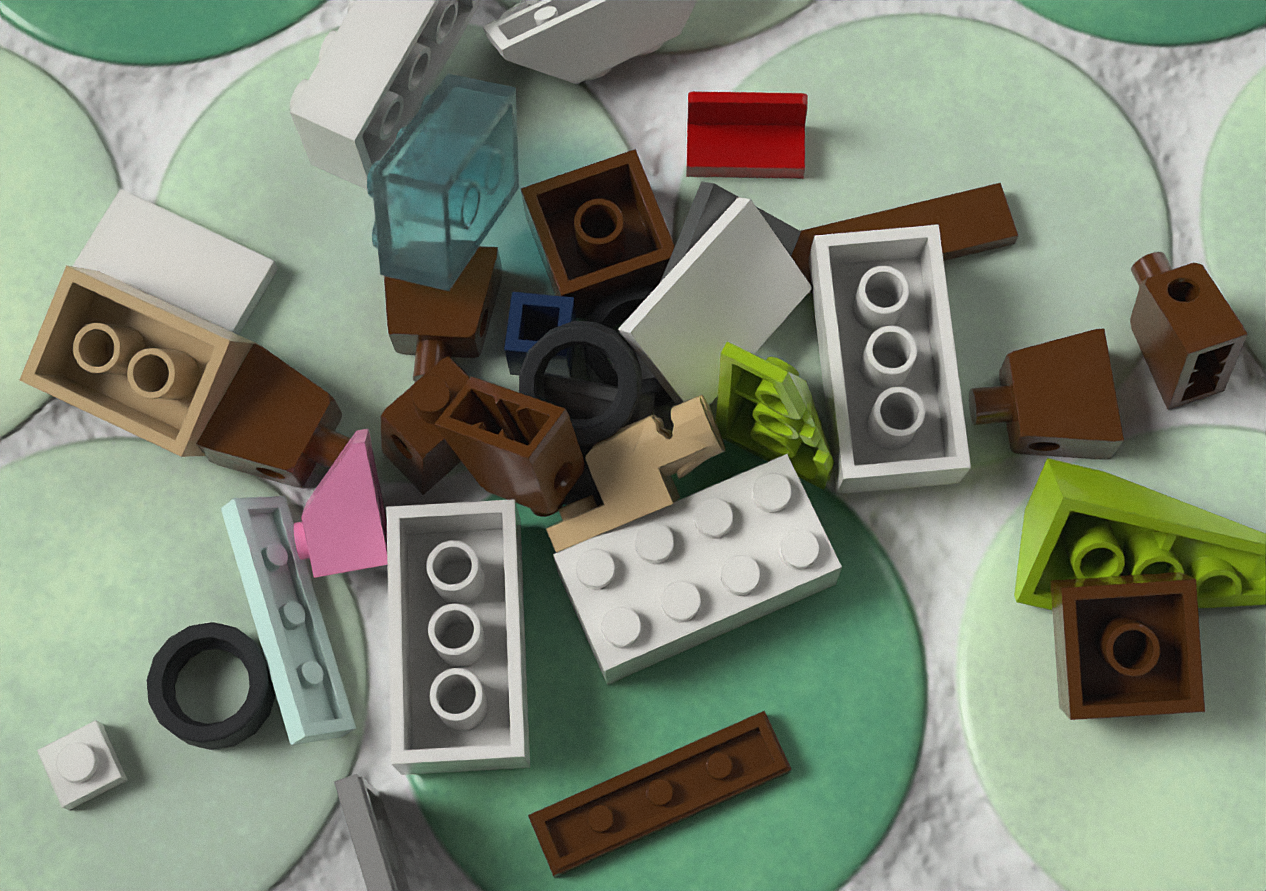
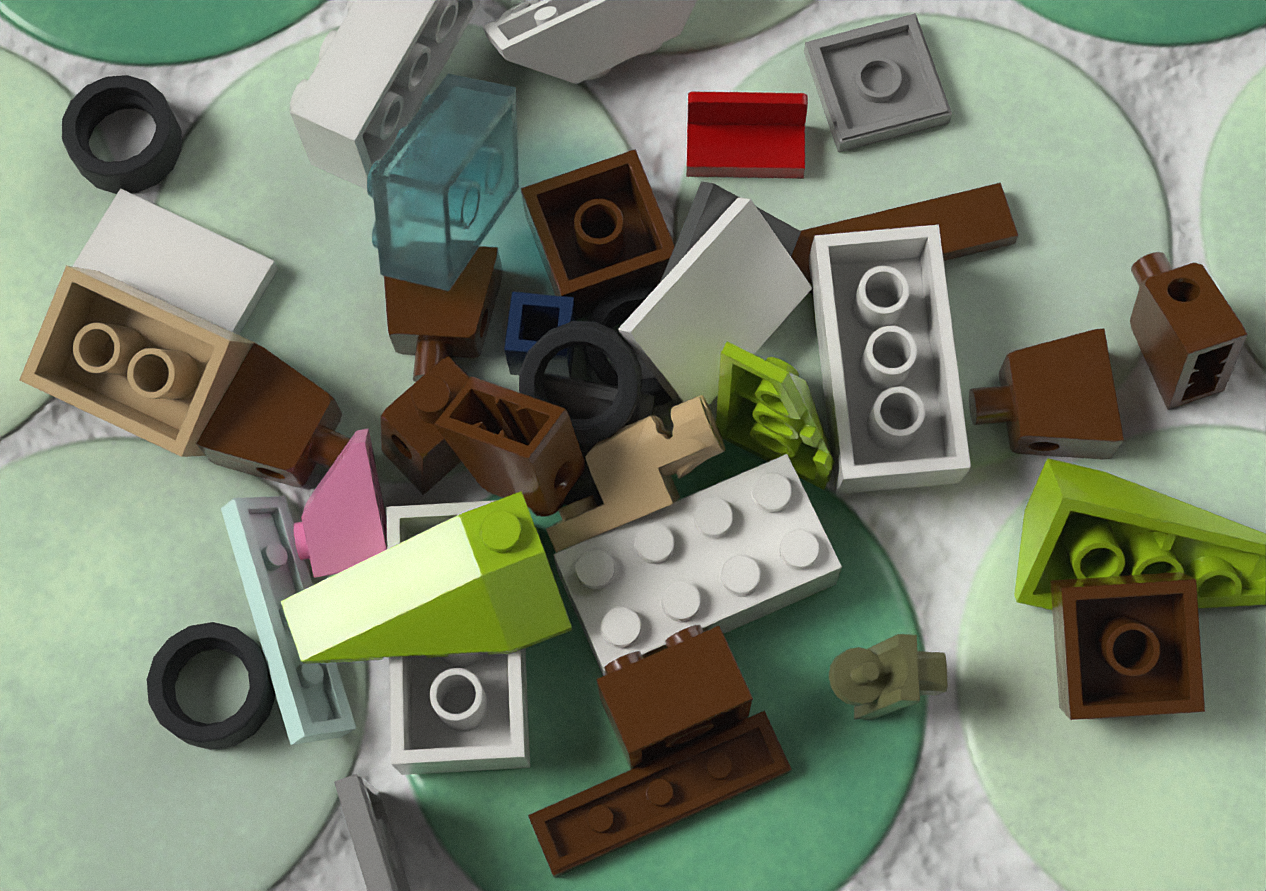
(82, 765): white plate -> none
(109, 96): none -> black tyre
(444, 592): none -> lime wedge
(673, 694): none -> reddish brown brick
(877, 82): none -> light grey tile
(887, 676): none -> olive hips

